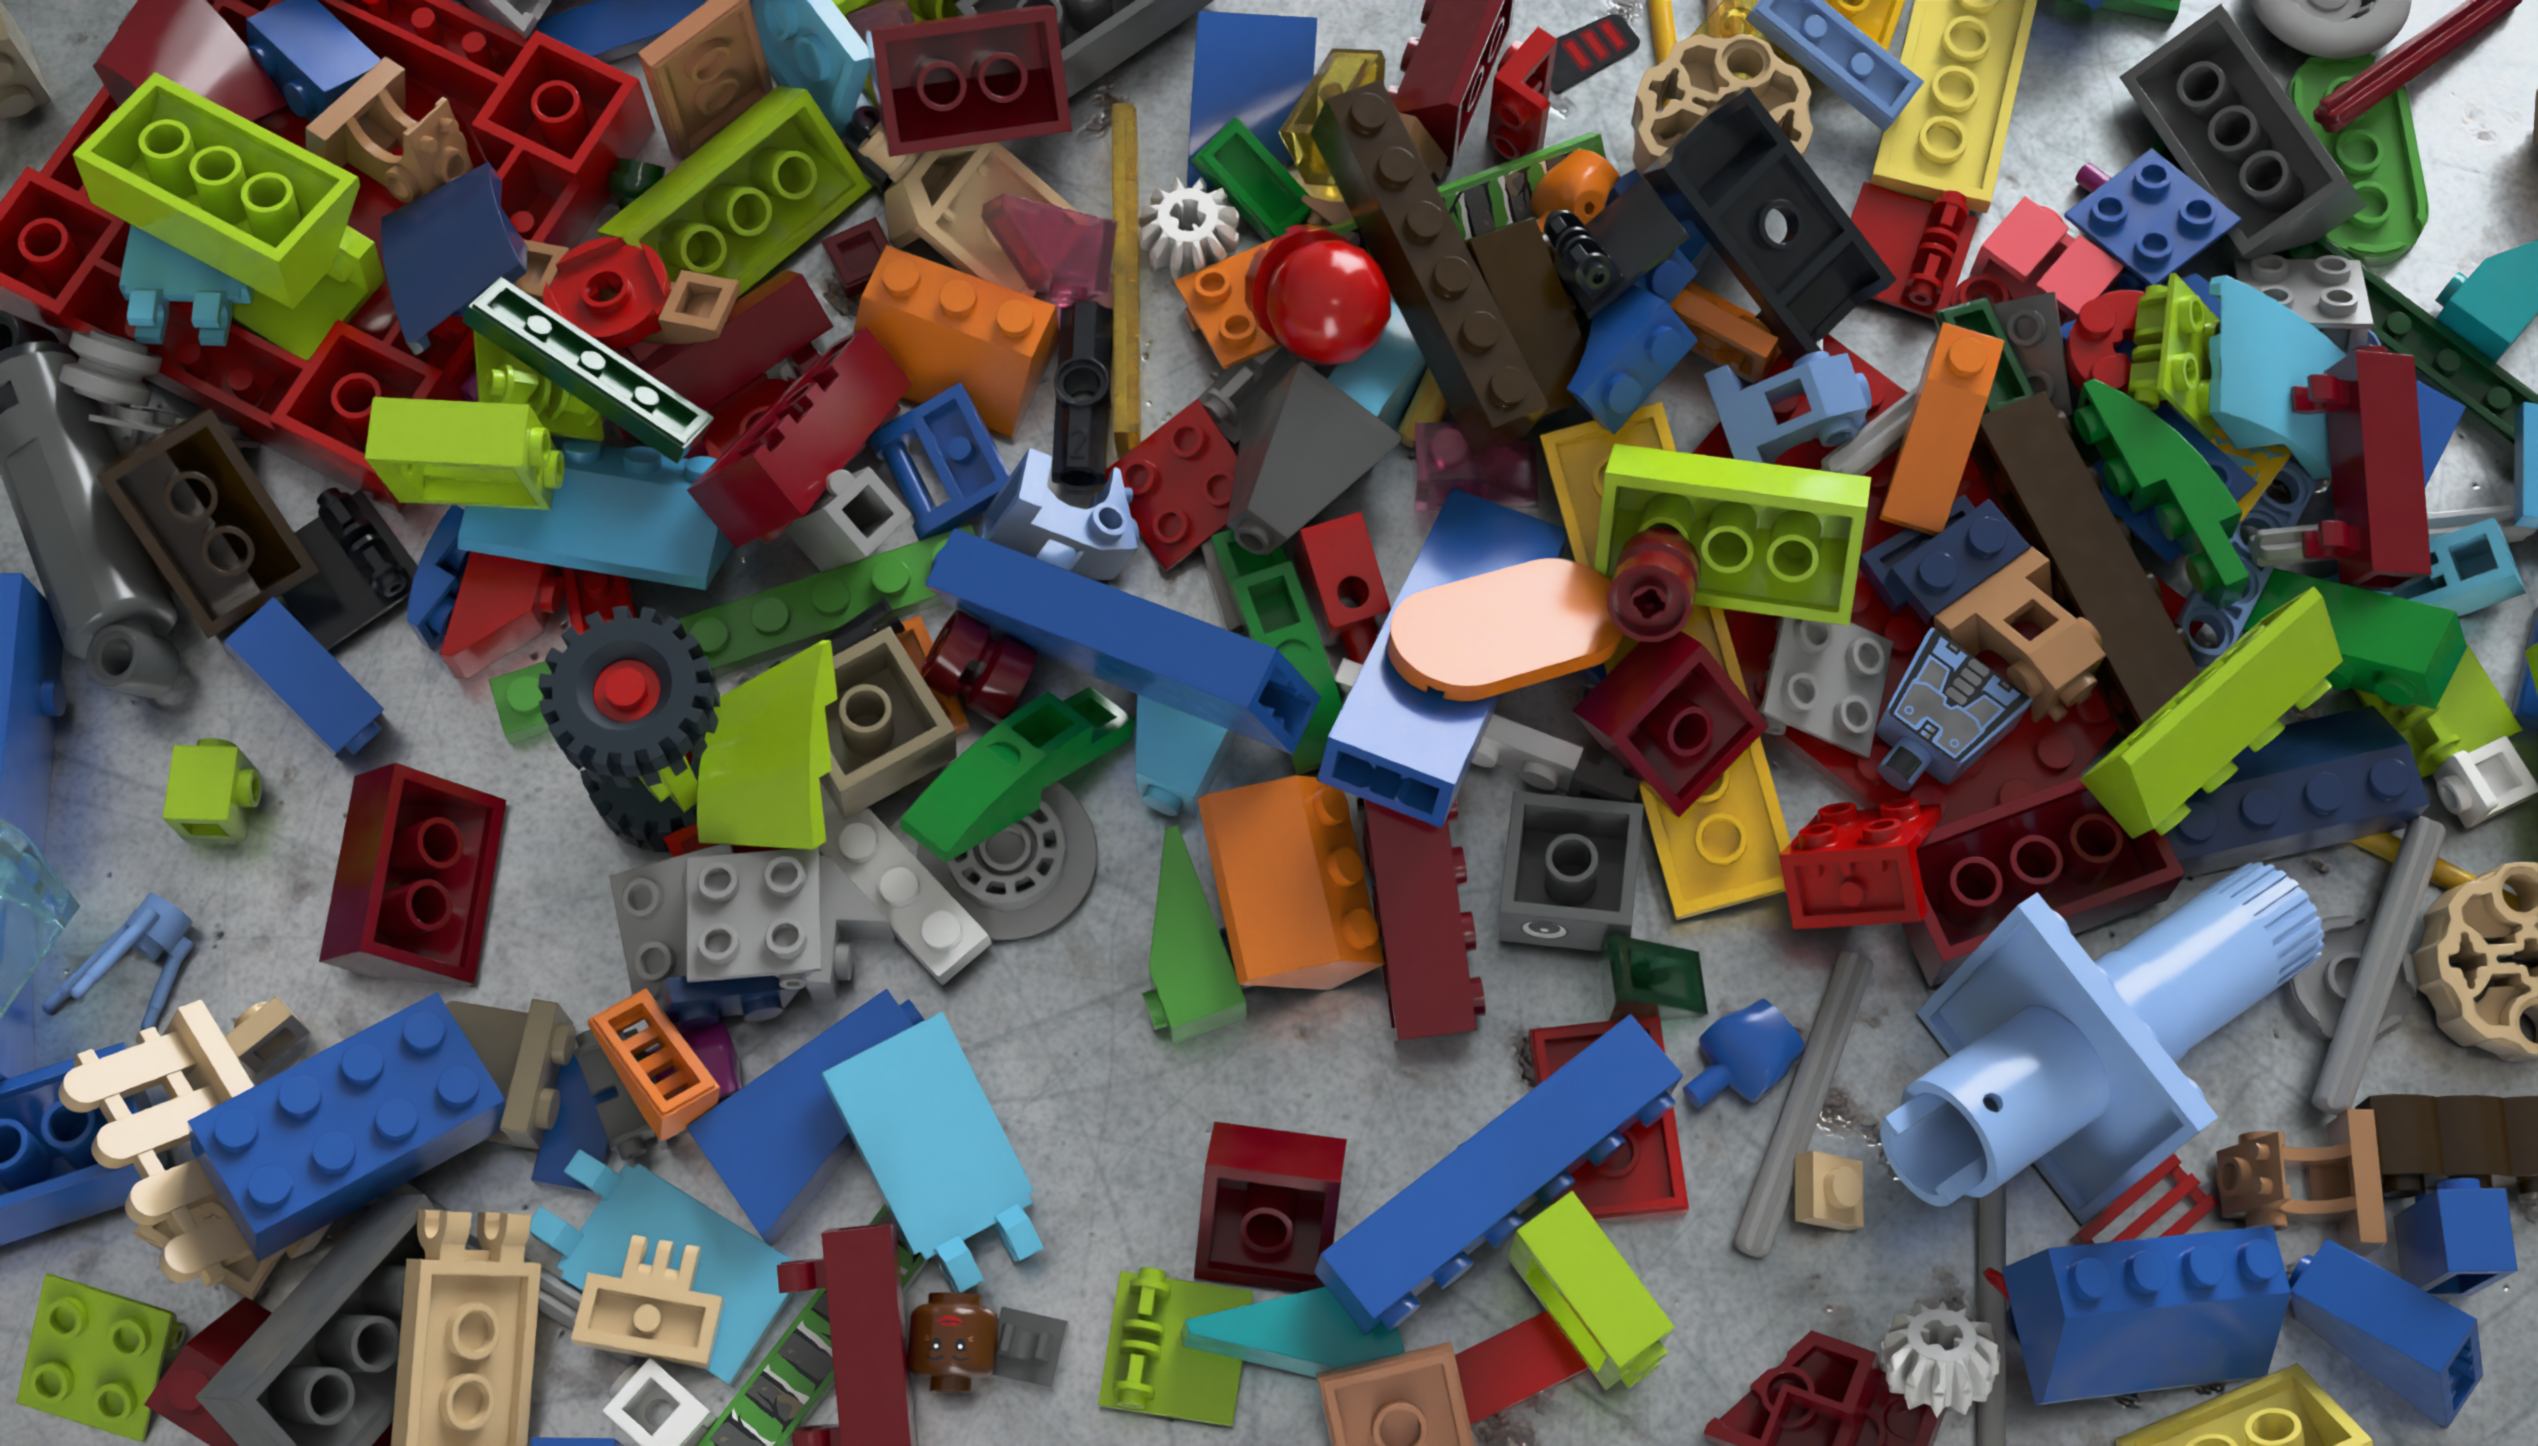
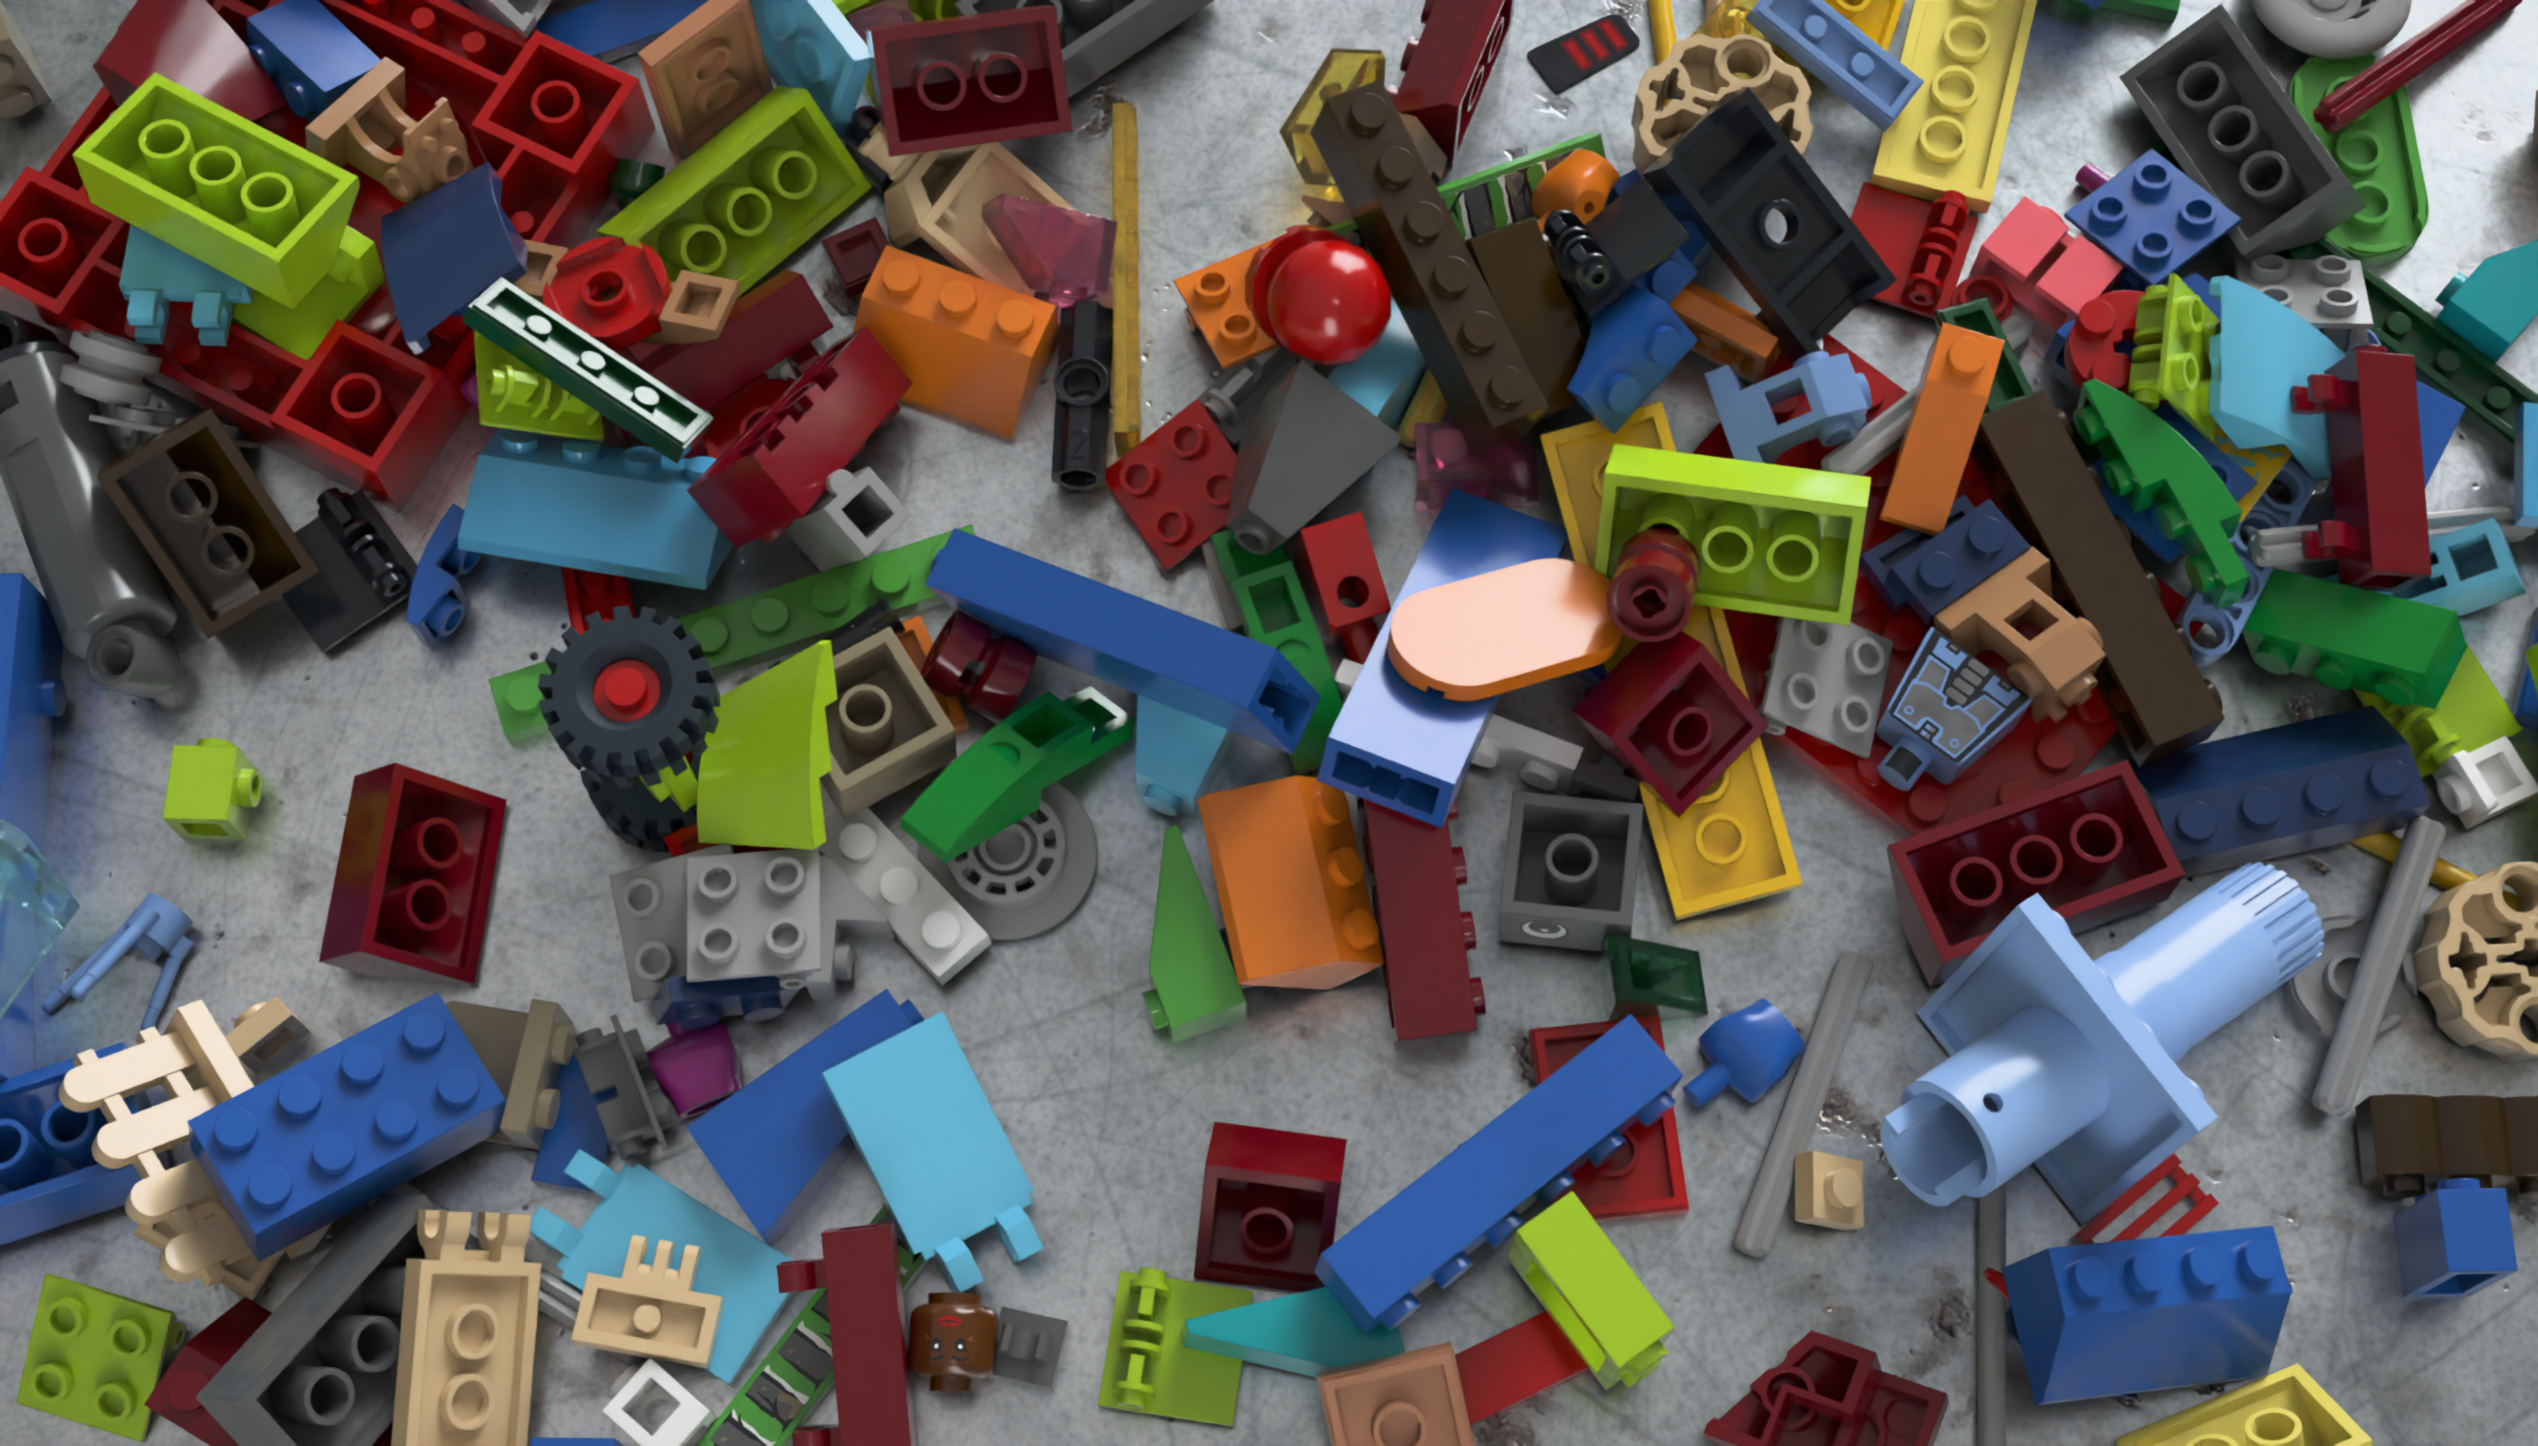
(305, 678): blue slope -> none
(463, 453): lime window -> none
(498, 610): red slope -> none
(674, 1100): orange slope -> none
(959, 452): blue plate -> none
(1036, 523): medium blue tile -> none
(1168, 216): white gear -> none
(1250, 71): blue slope -> none
(1252, 180): green tile -> none
(1522, 95): red bracket -> none
(1858, 865): red bracket -> none
(1940, 1358): white gear -> none
(2037, 342): dark grey hinge -> none
(2218, 716): lime slope -> none
(2340, 1181): medium nougat tile -> none
(2390, 1329): blue slope -> none

